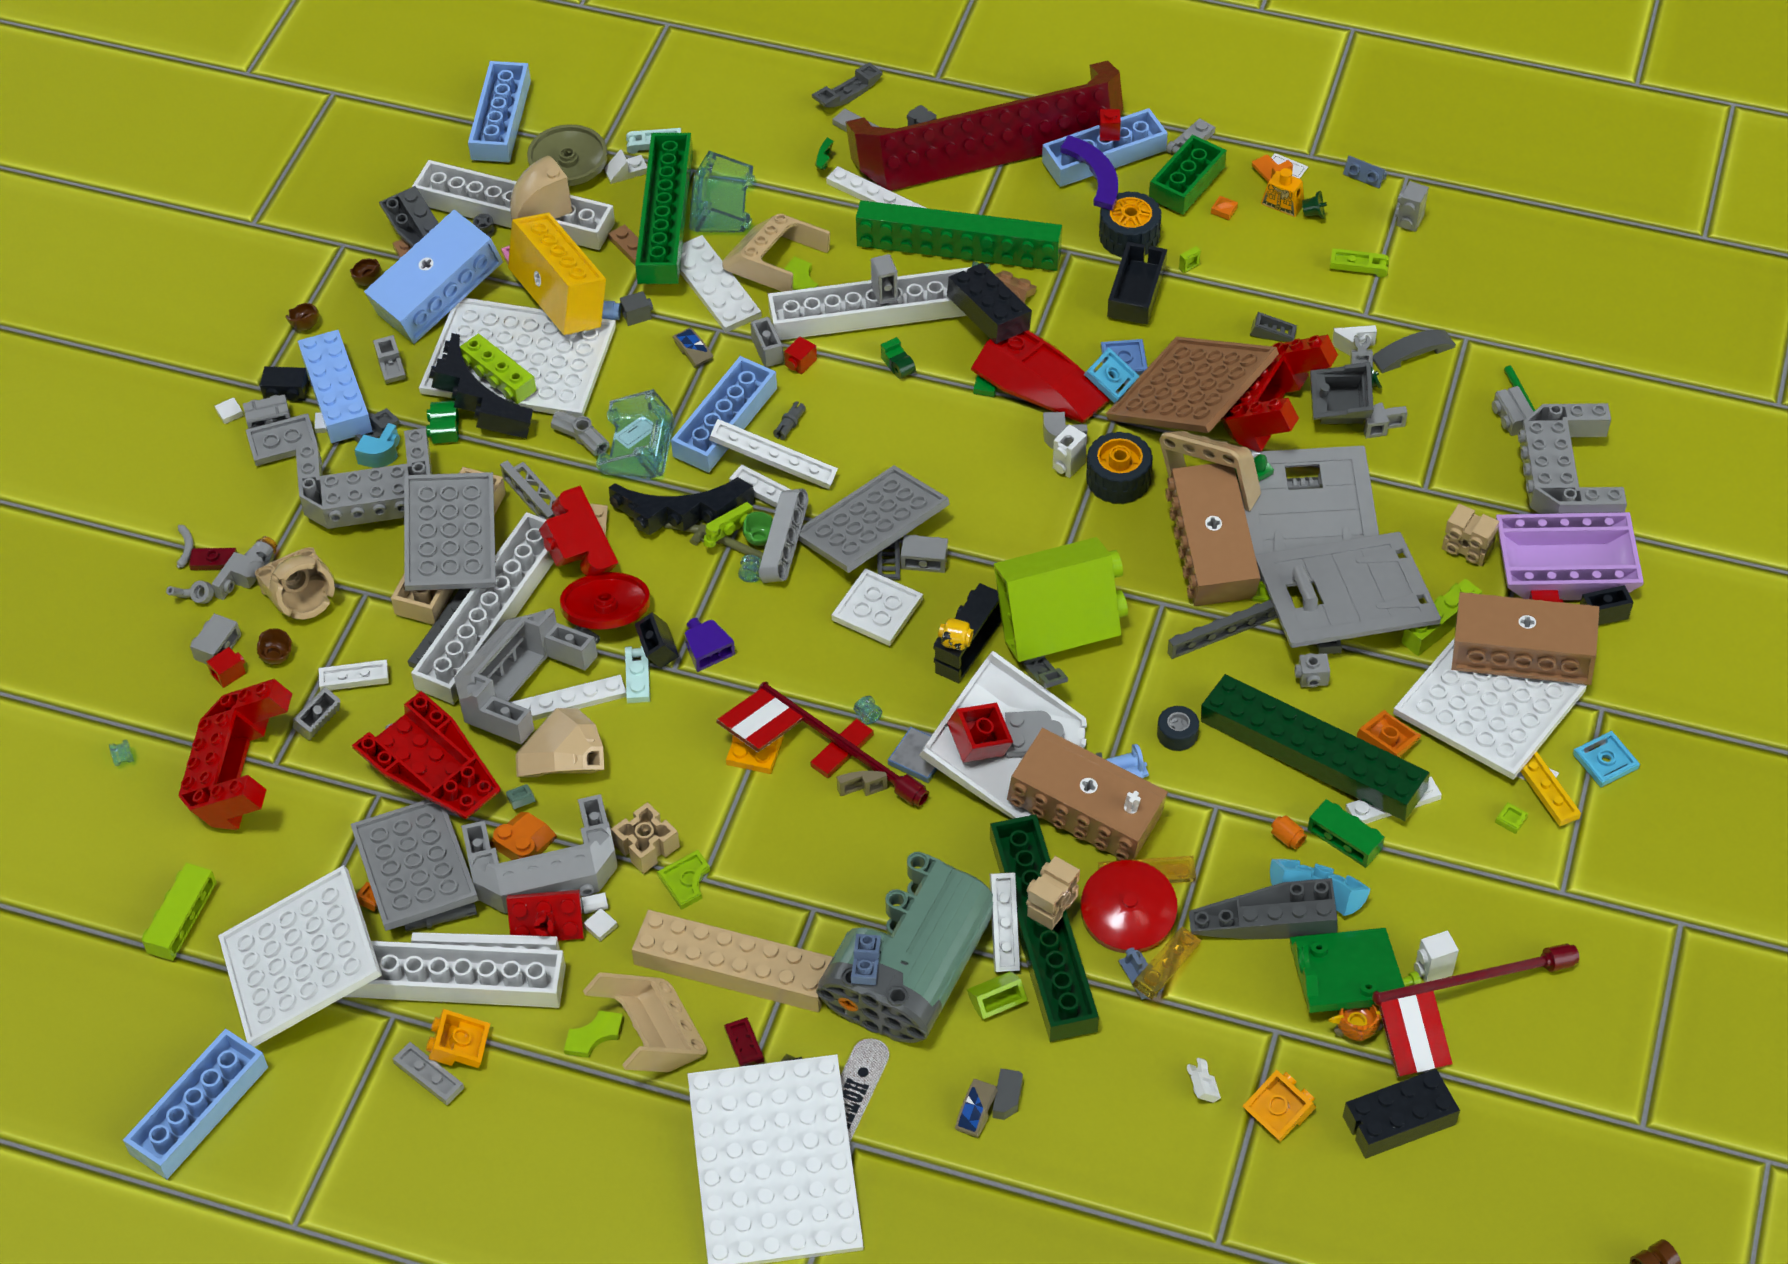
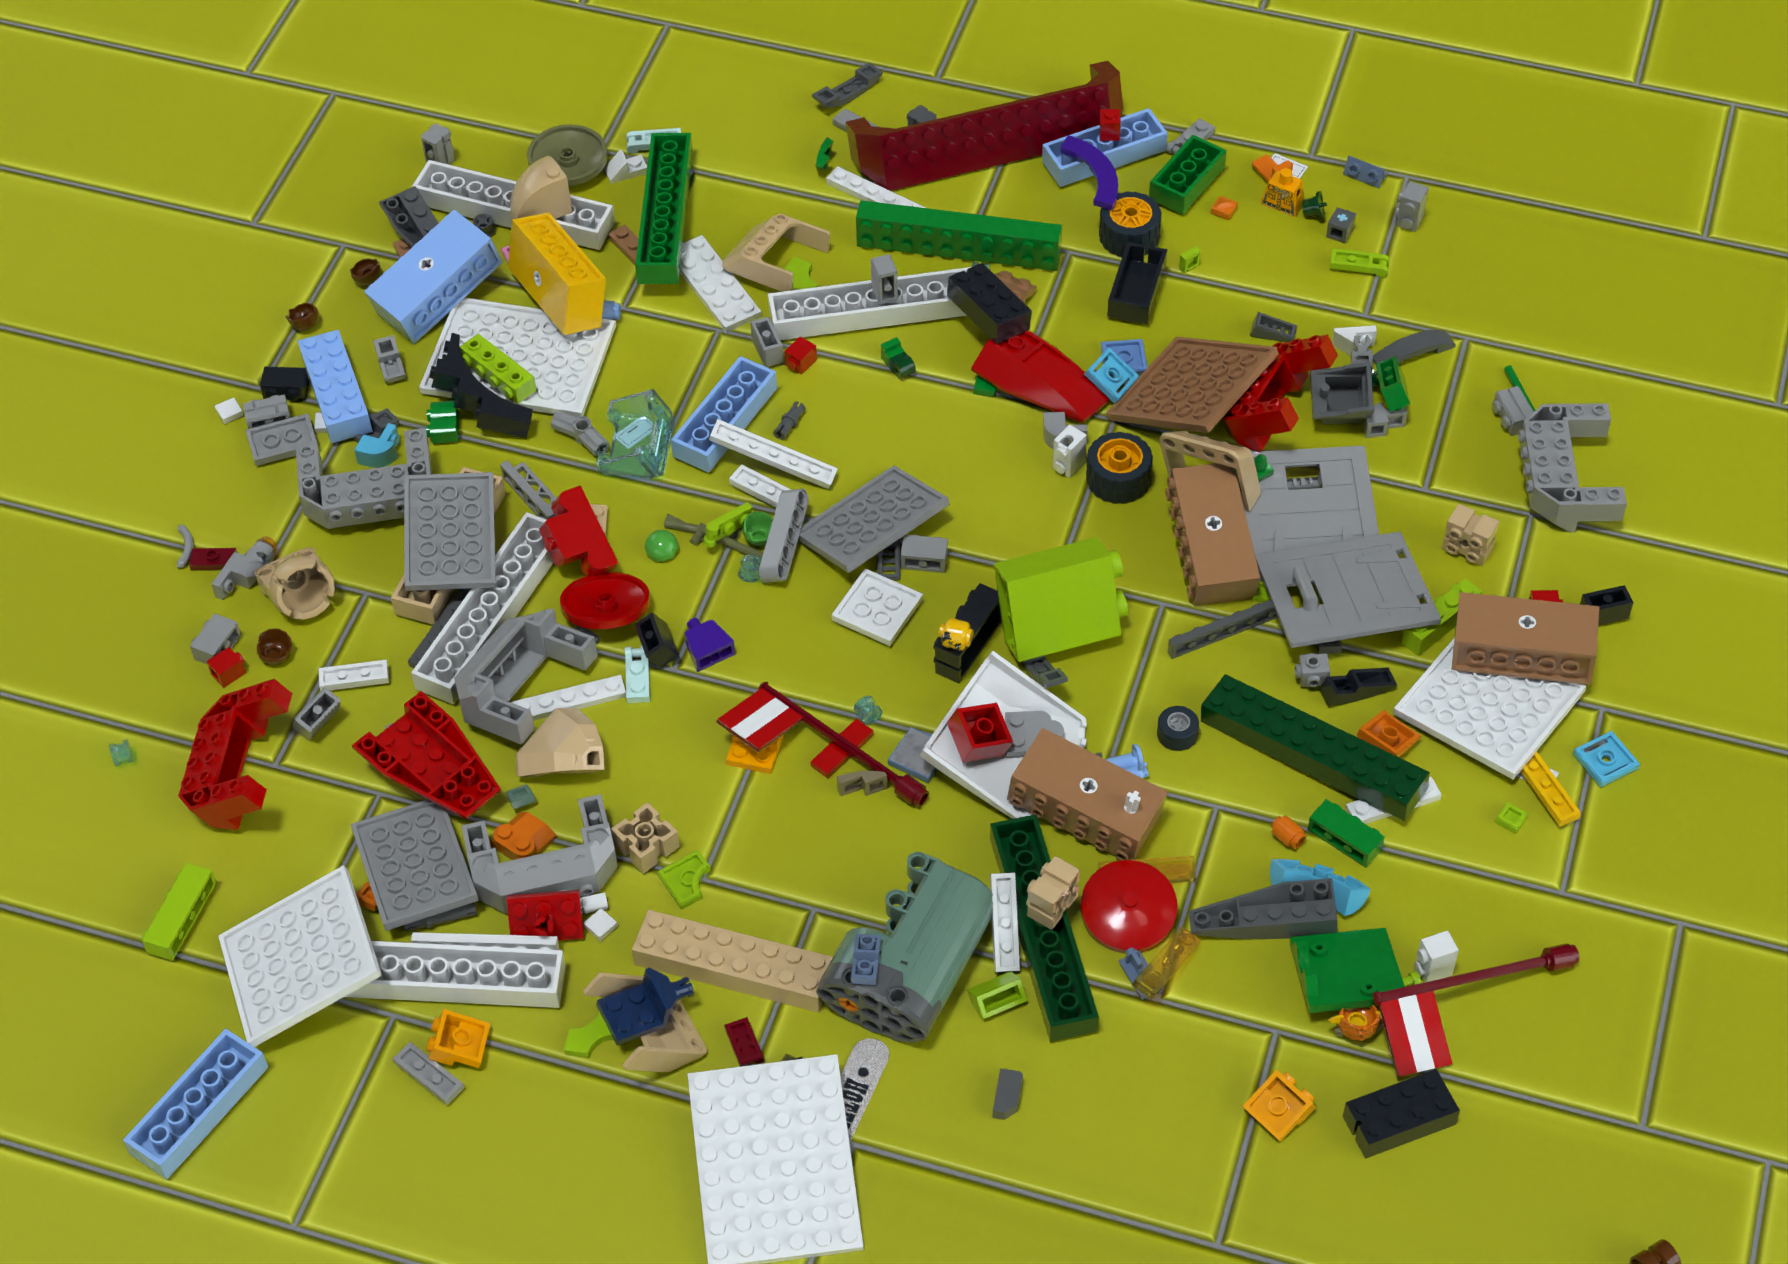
(196, 592): light grey plate -> none
(438, 145): none -> light grey brick
(499, 111): light blue brick -> none
(636, 308): dark grey brick -> none
(643, 1007): none -> dark blue plate
(661, 545): none -> bright green hair
(683, 511): black arch -> none
(693, 346): slope -> none
(720, 195): clear light blue windscreen -> none
(974, 1109): slope -> none
(1204, 1084): white plate -> none
(1341, 225): none -> dark grey brick
(1357, 685): none -> black slope
(1393, 384): none -> green brick
(1569, 553): lavender slope -> none

